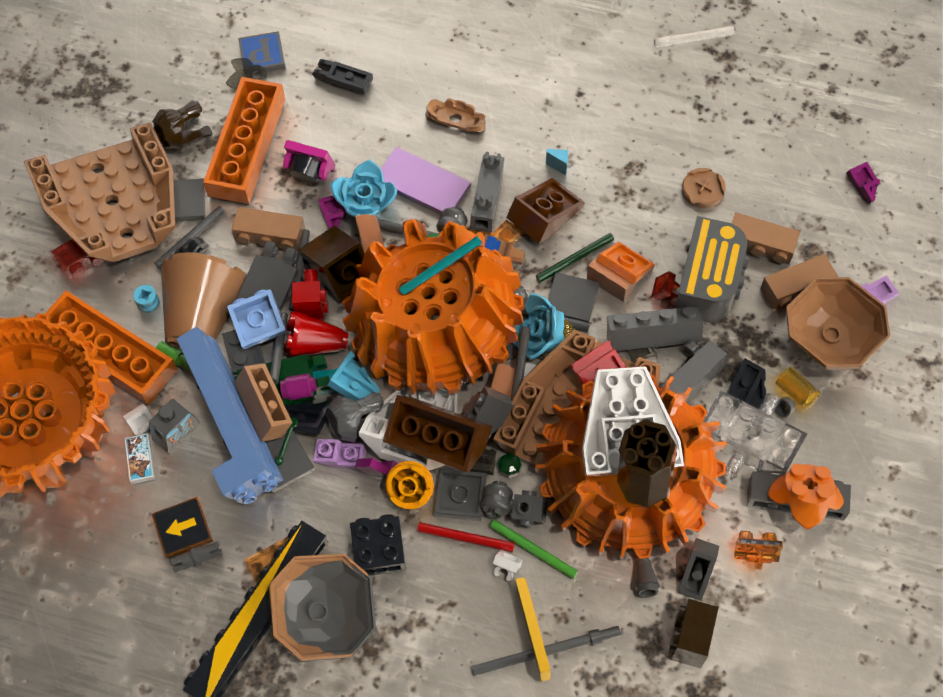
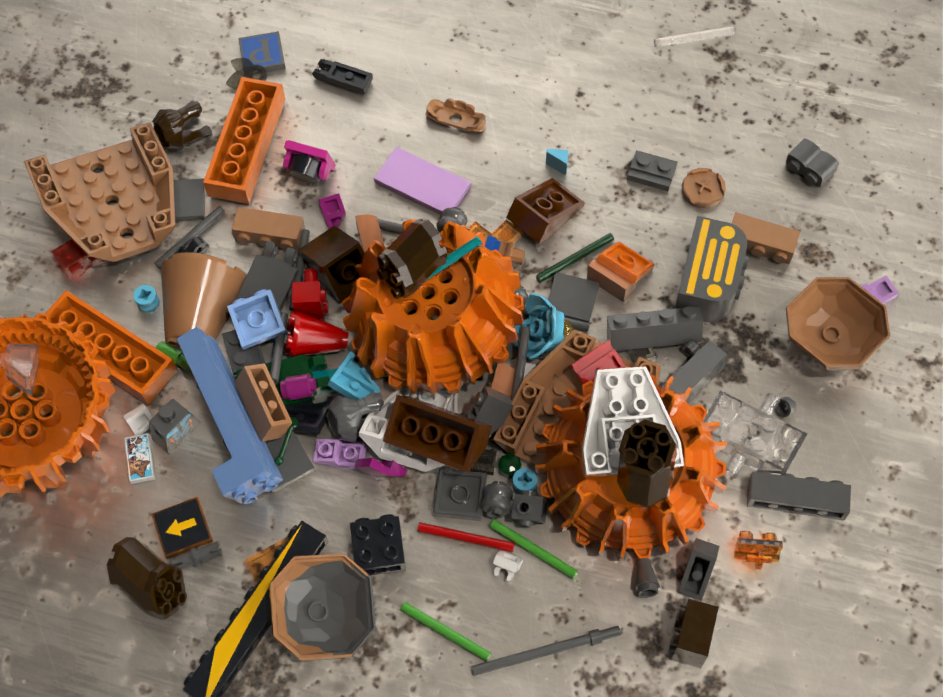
(21, 365): none -> clear slope
(147, 578): none -> dark brown brick
(365, 180): medium azure brick -> none
(409, 485): light orange cone -> none
(411, 258): none -> dark brown brick
(445, 631): none -> bright green bar
(487, 192): dark grey brick -> none
(524, 474): none -> medium azure wheel
(533, 629): yellow tile -> none
(652, 170): none -> dark grey plate
(664, 286): clear red tile -> none
(749, 384): black wing -> none
(787, 284): medium nougat brick -> none
(798, 388): clear yellow piece -> none
(808, 492): orange brick -> none
(812, 163): none -> dark grey brick
(864, 181): magenta slope -> none

